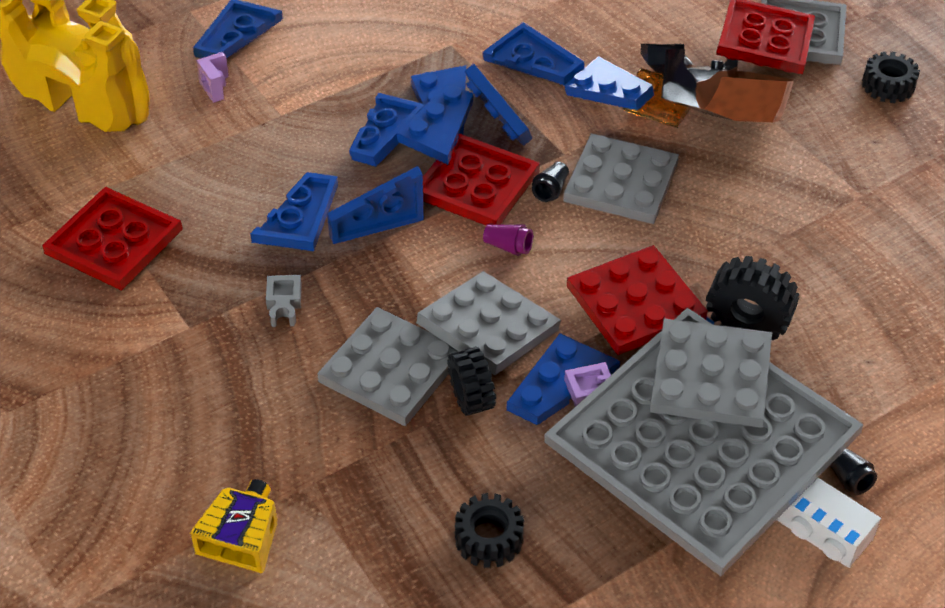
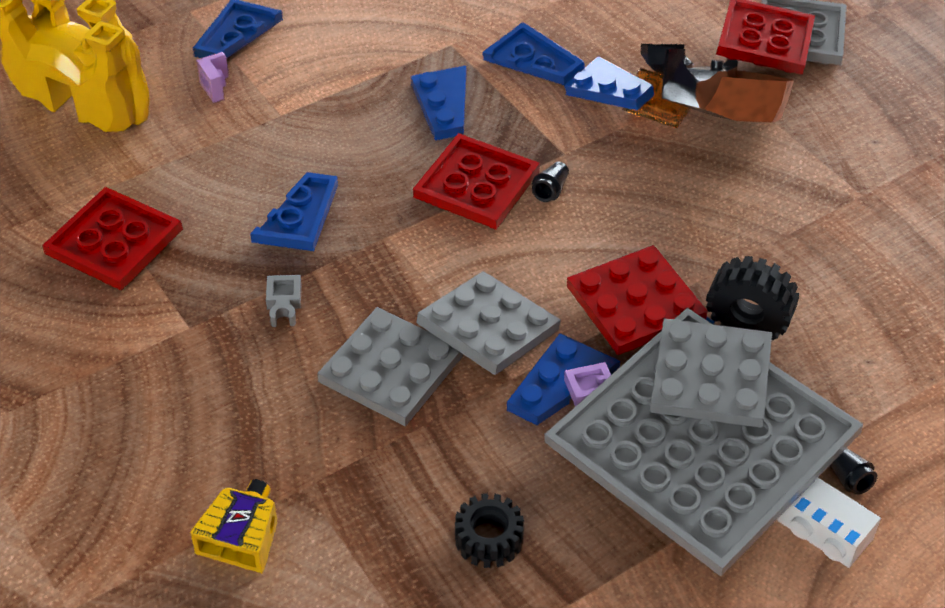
(380, 132): blue wing -> none
(380, 209): blue wing -> none
(438, 123): blue wing -> none
(471, 381): black tyre -> none
(497, 106): blue wing -> none
(511, 238): magenta cone -> none
(621, 178): light grey plate -> none
(890, 77): black tyre -> none

